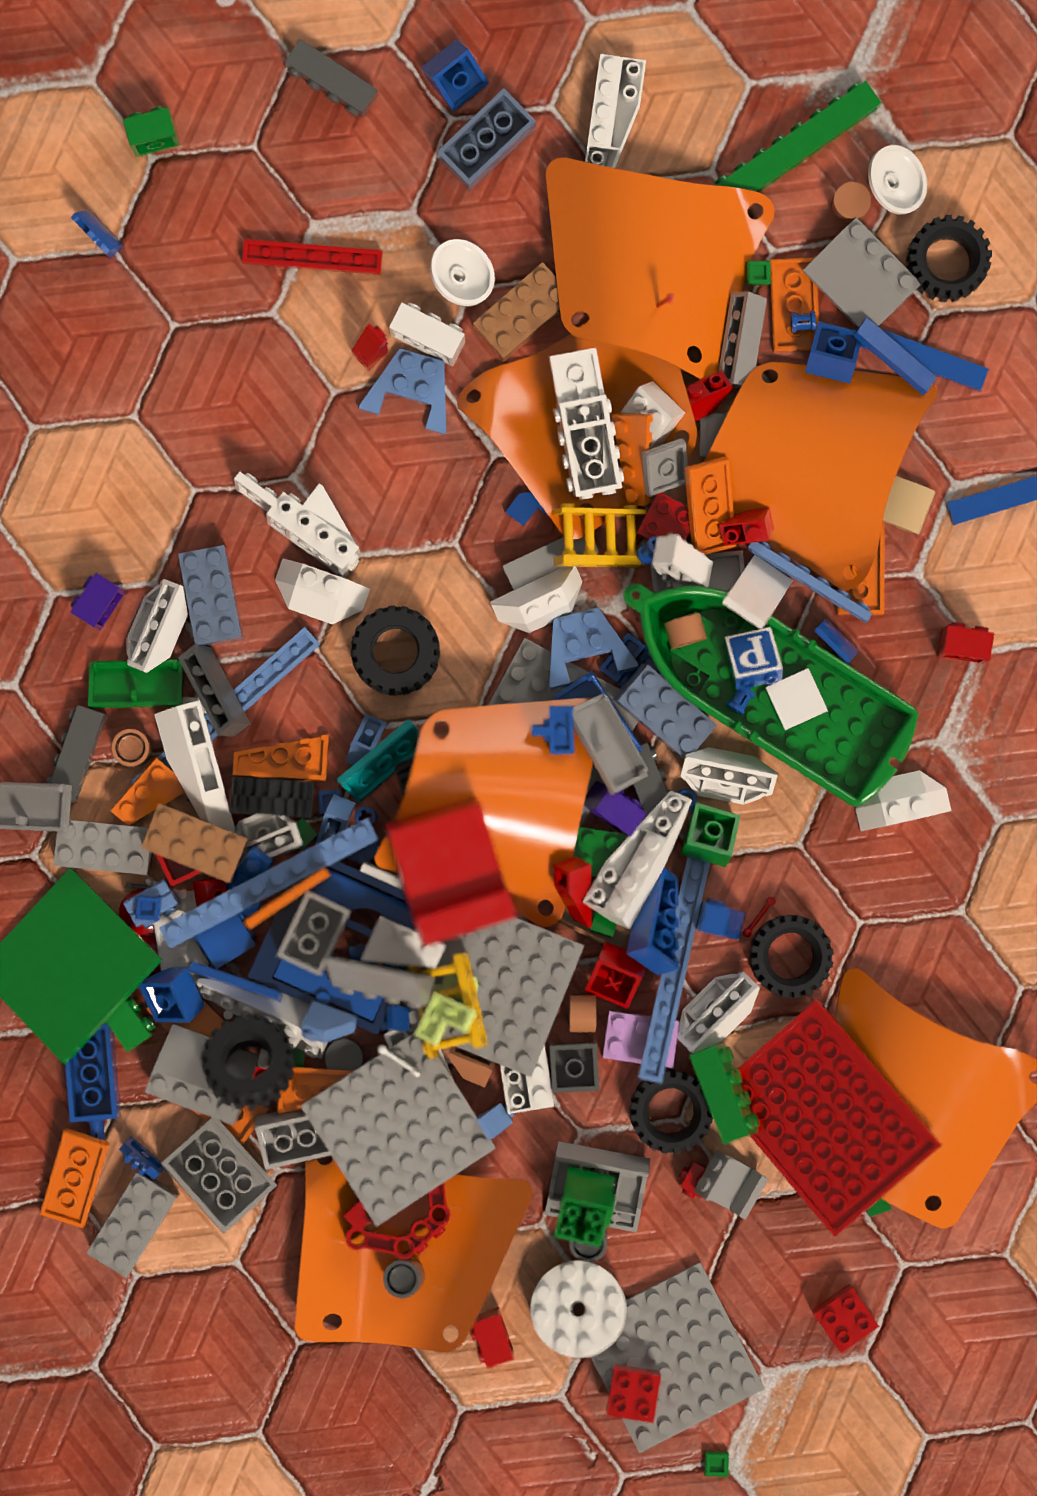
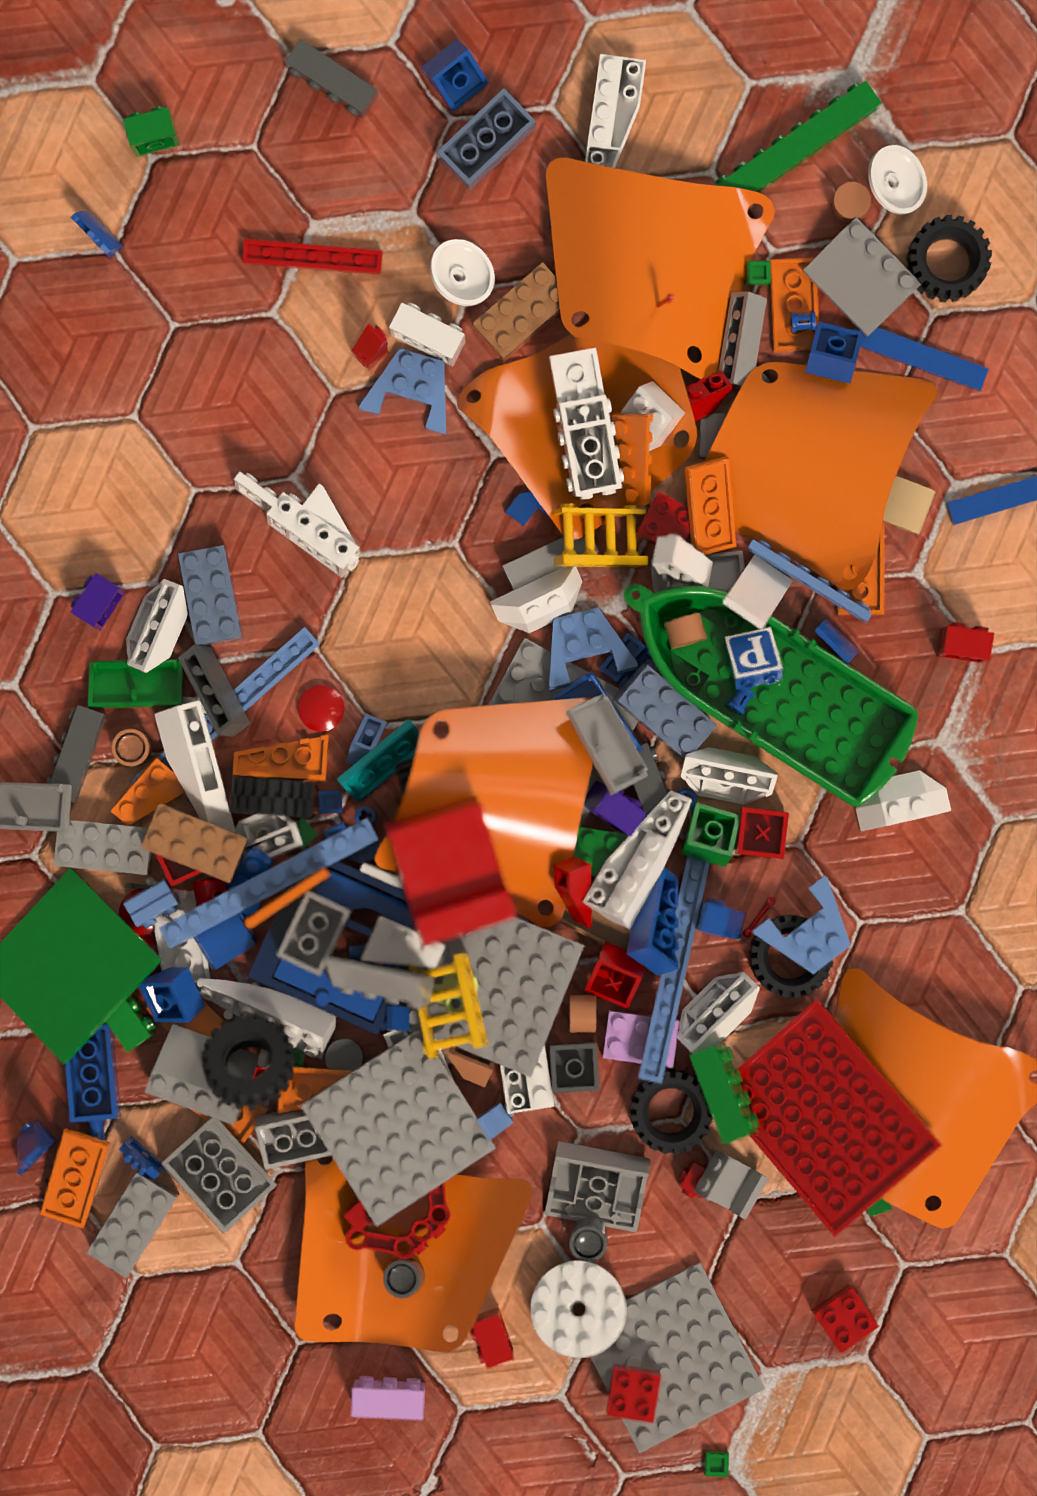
(32, 1145): none -> blue wedge
(148, 908): blue tile -> none
(235, 981): blue tile -> none
(319, 592): white wedge -> none
(321, 708): none -> red dish
(326, 1023): medium blue slope -> none
(335, 818): medium blue slope -> none
(363, 650): black tyre -> none
(382, 1049): white hinge -> none
(388, 1398): none -> lavender brick
(439, 1014): yellowish green plate -> none
(557, 729): blue hinge -> none
(585, 1207): green brick -> none
(603, 926): green tile -> none
(646, 552): blue bush -> none
(664, 467): light grey plate -> none
(747, 527): red slope -> none
(762, 833): none -> red brick
(796, 699): white tile -> none
(816, 939): none -> medium blue wing
(894, 356): blue tile -> none

